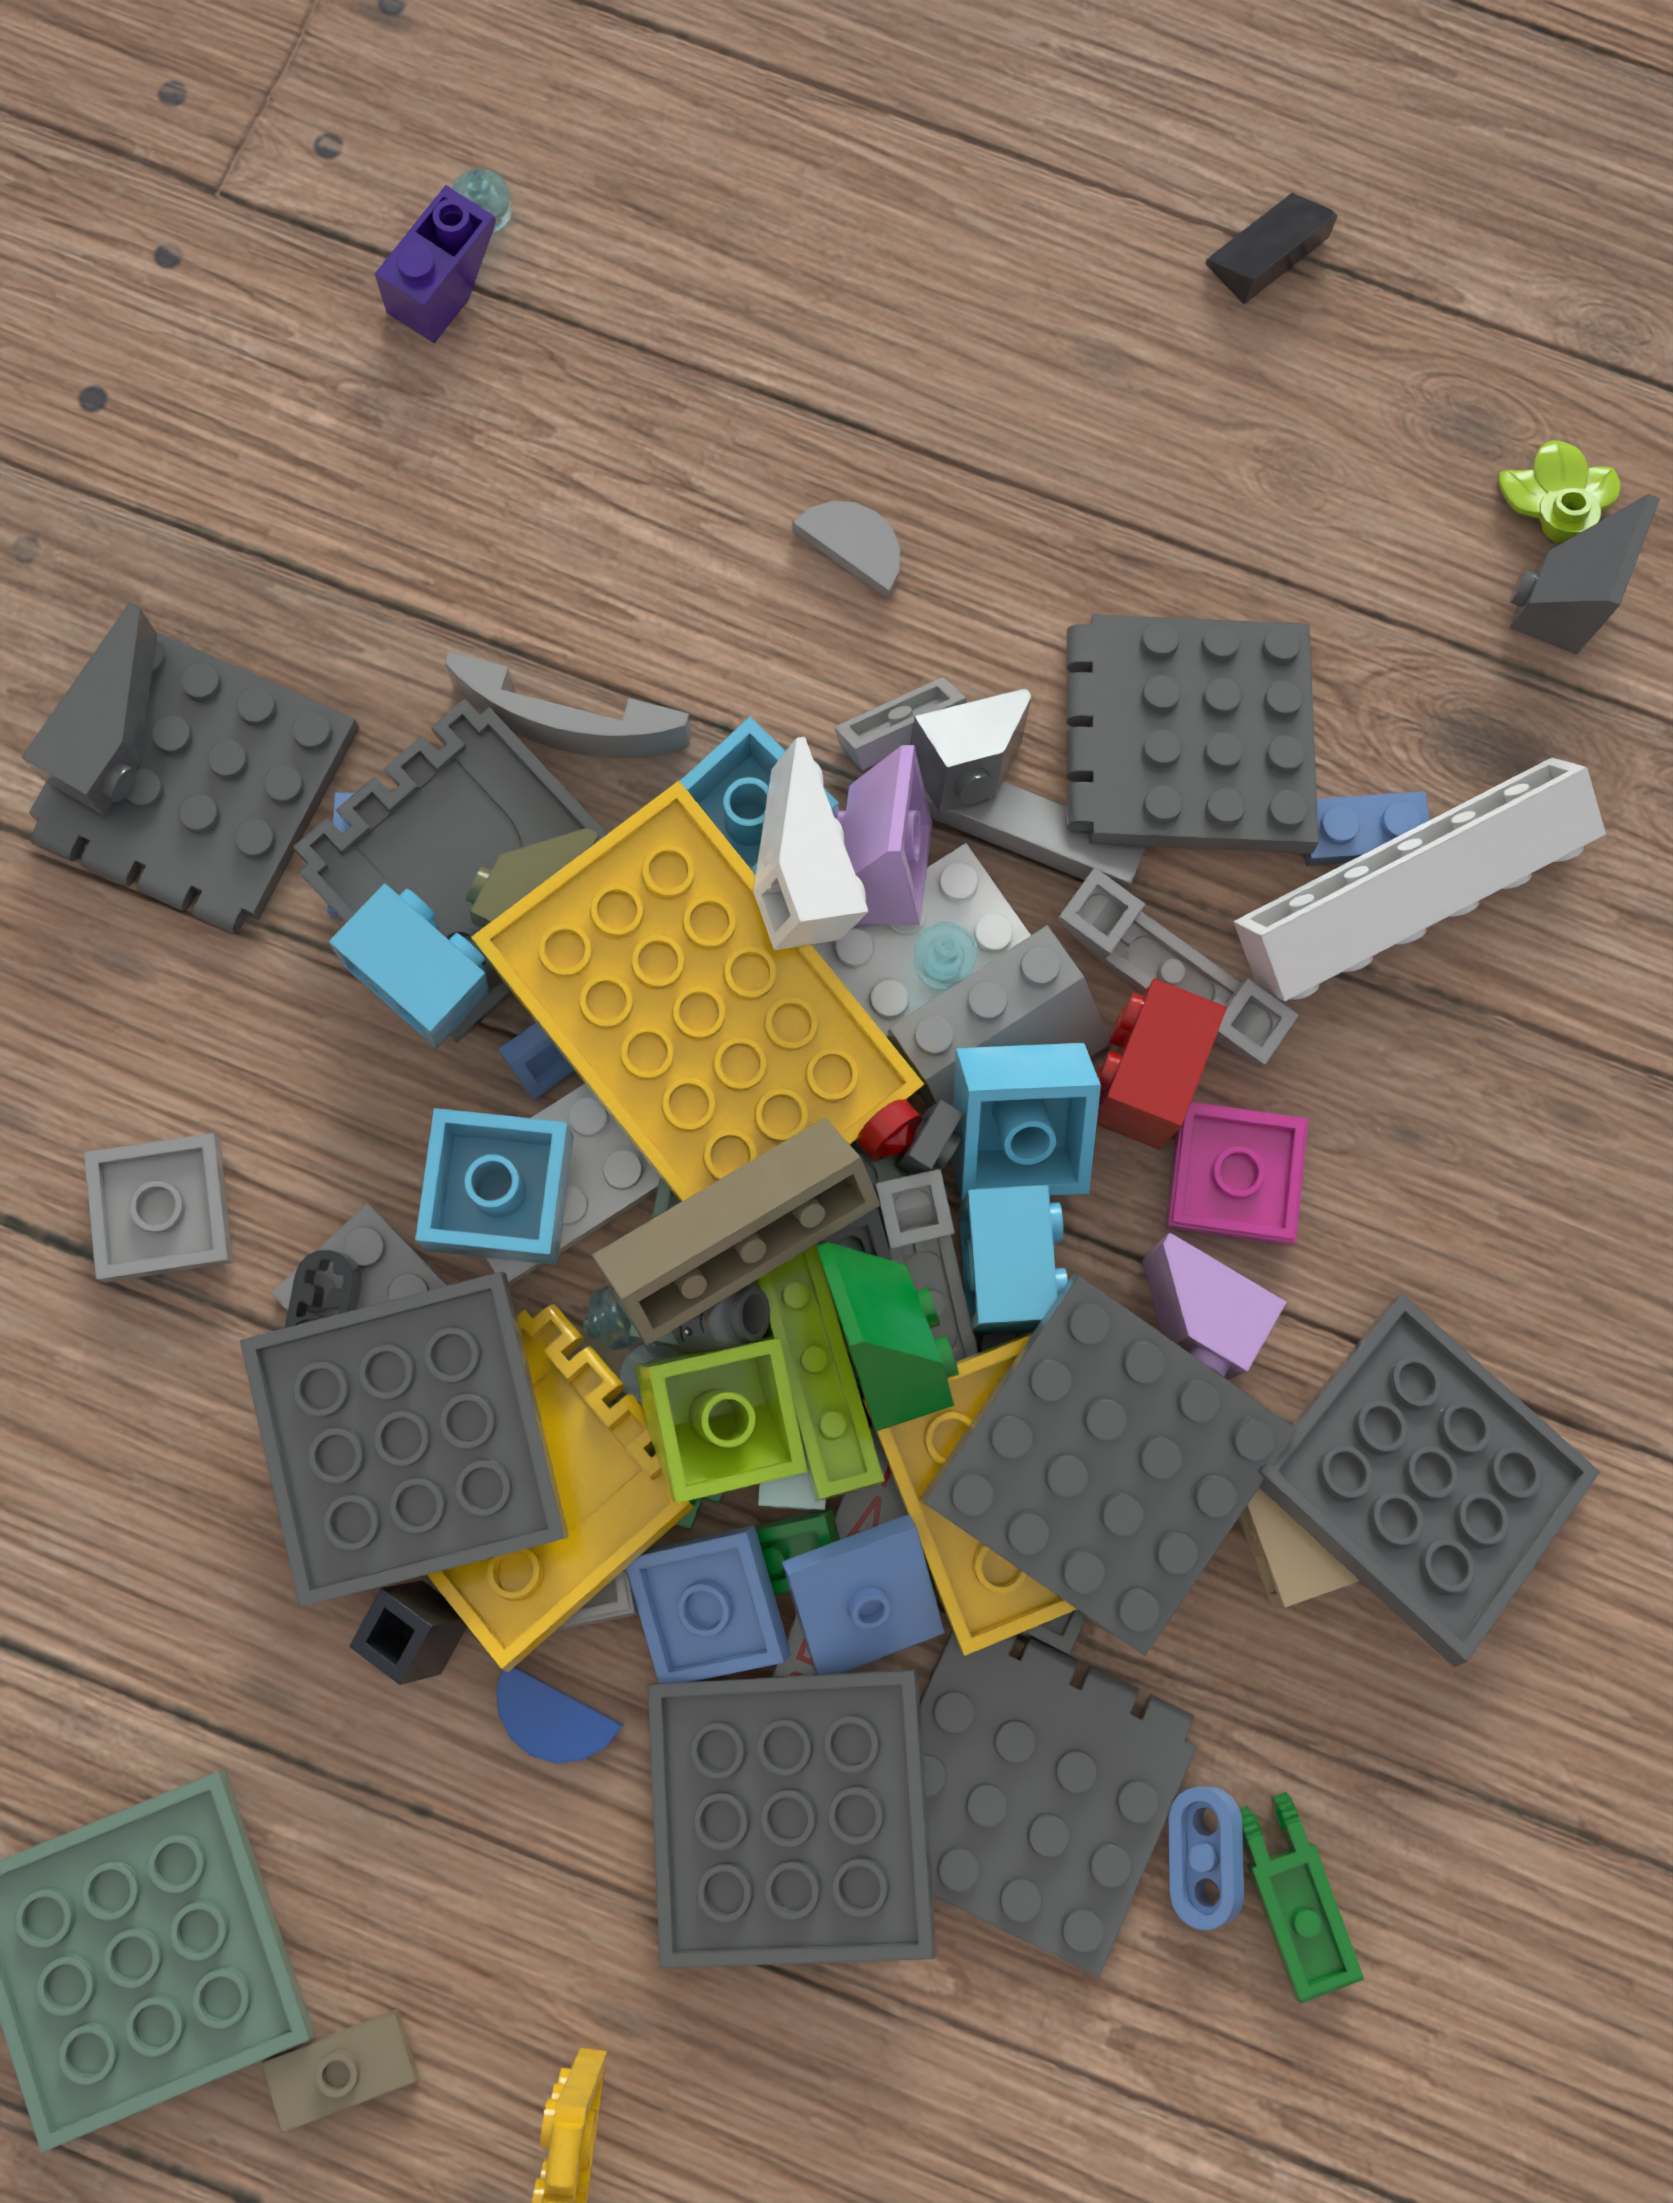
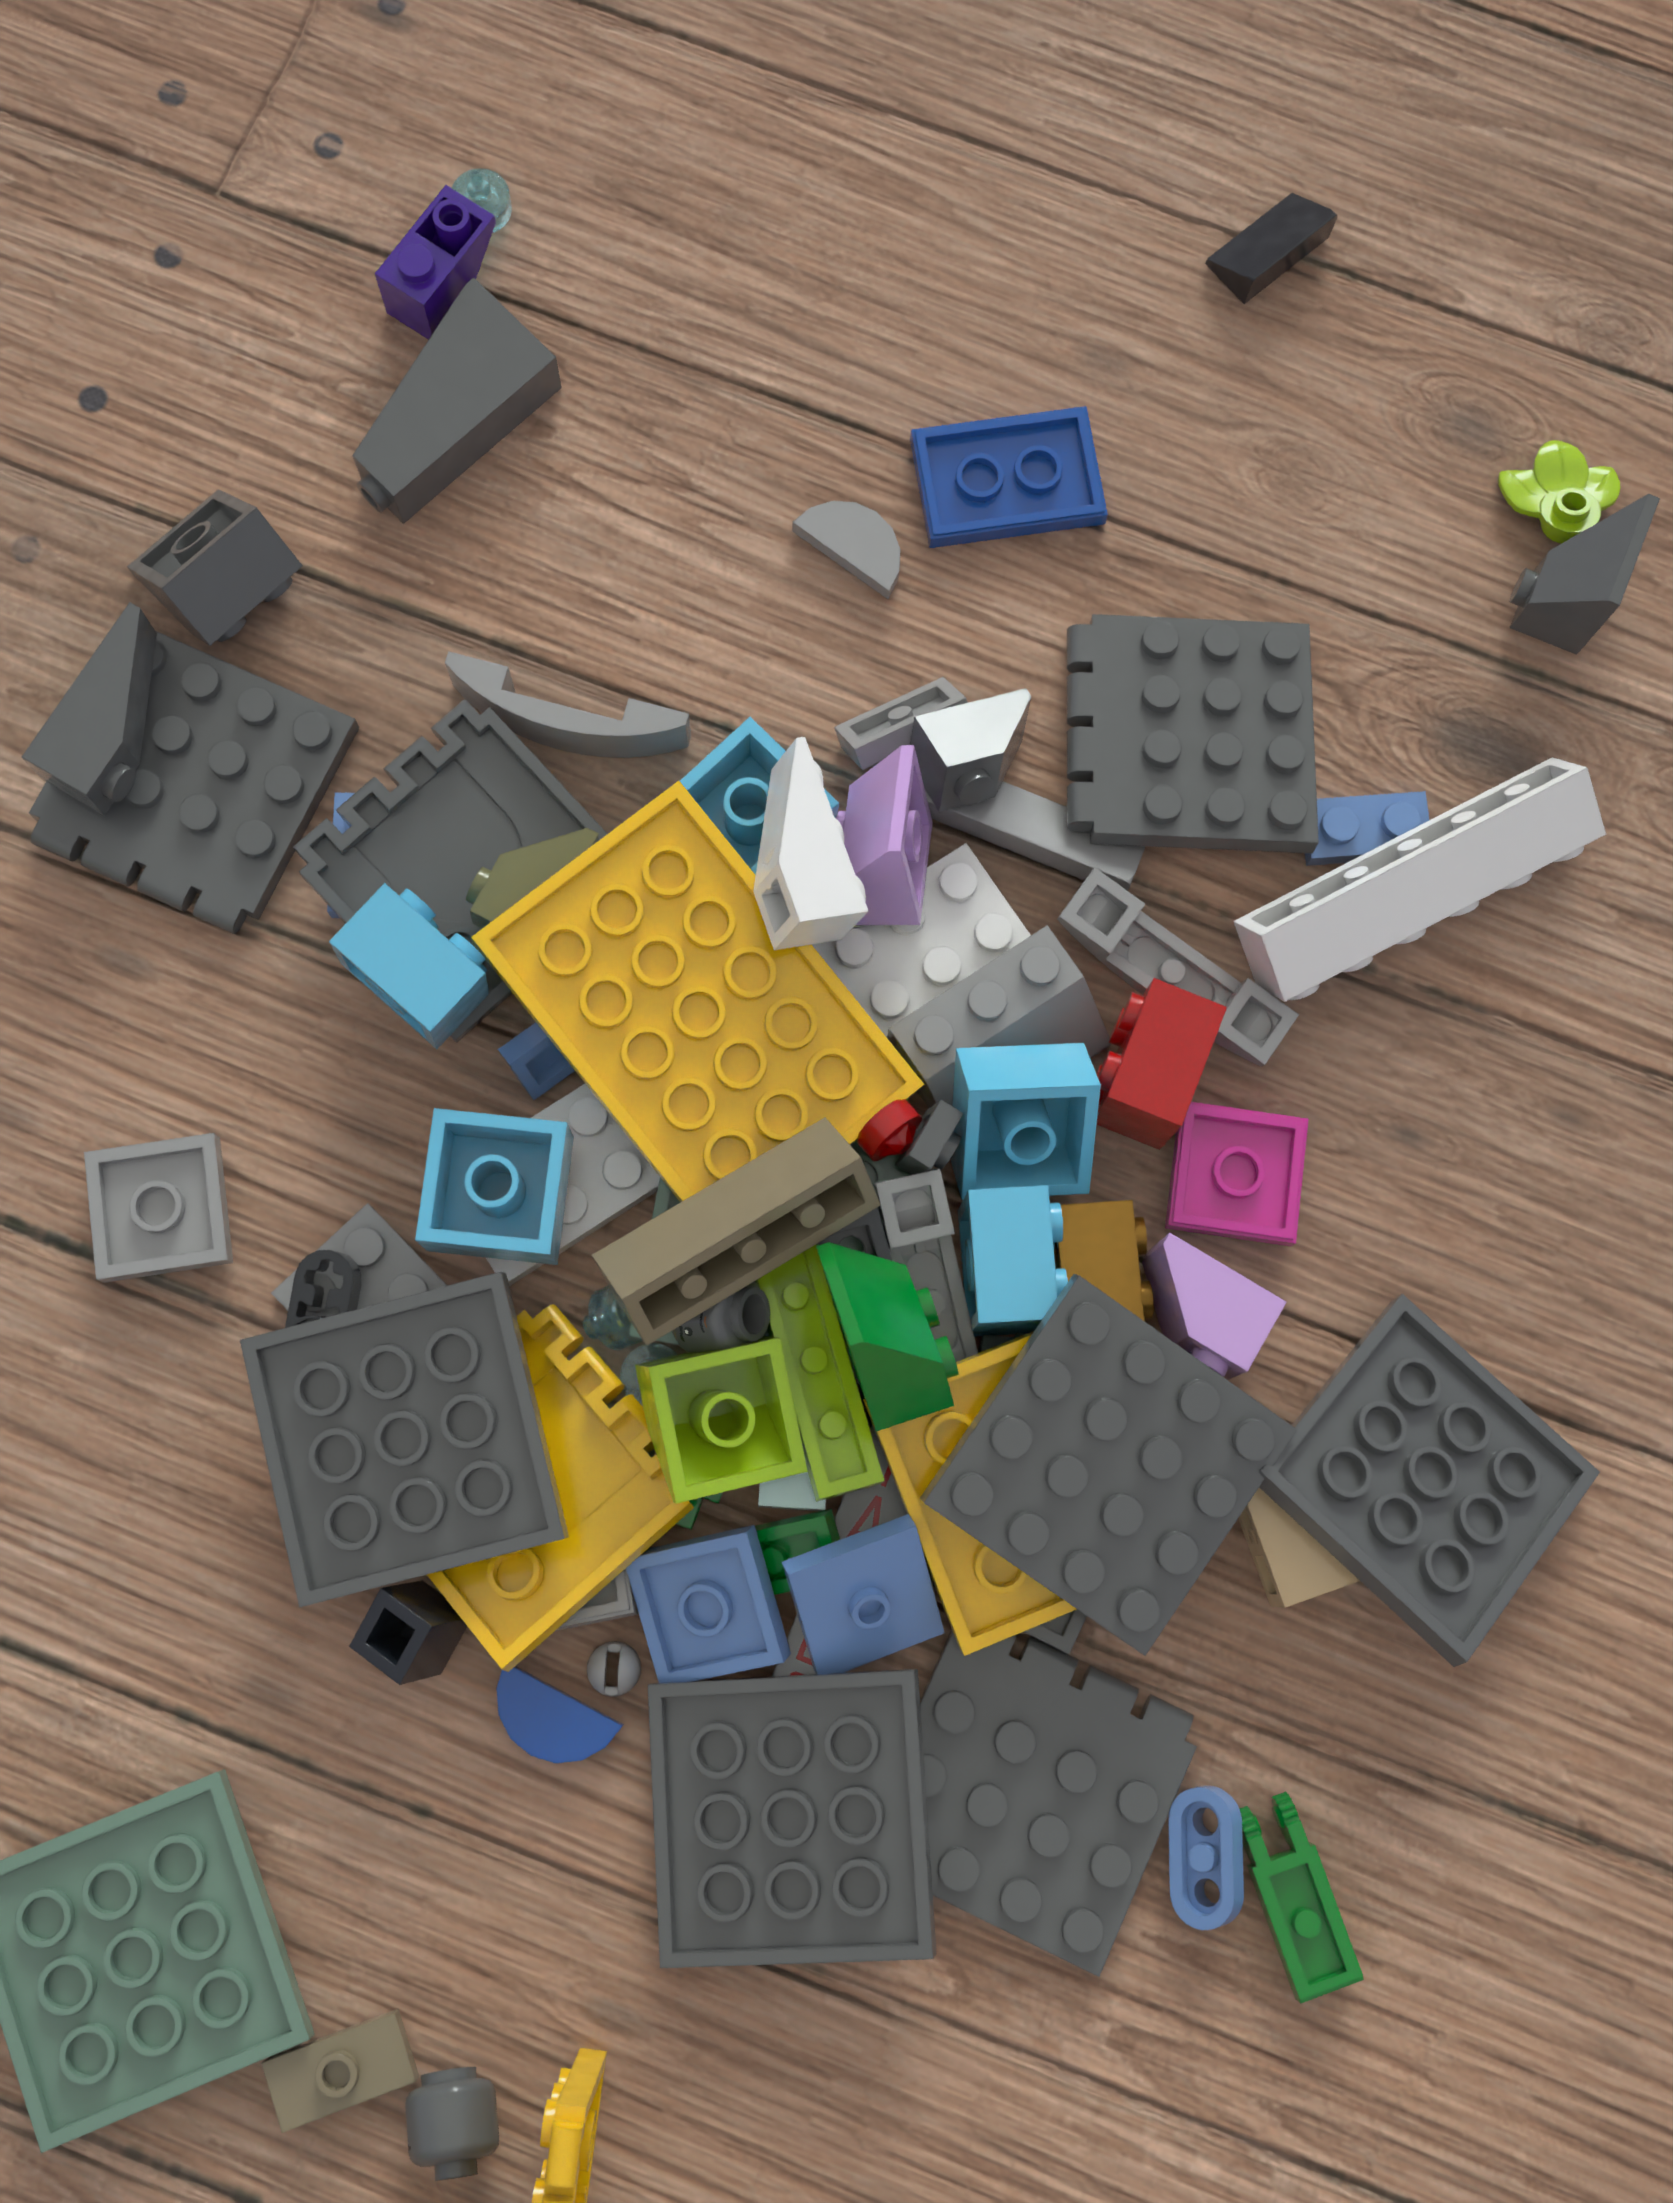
(217, 567): none -> dark grey slope
(452, 2122): none -> dark grey head
(454, 404): none -> dark grey slope
(628, 1668): none -> light grey hinge
(944, 968): clear light blue tile -> none
(1008, 477): none -> blue tile
(1103, 1248): none -> pearl gold brick

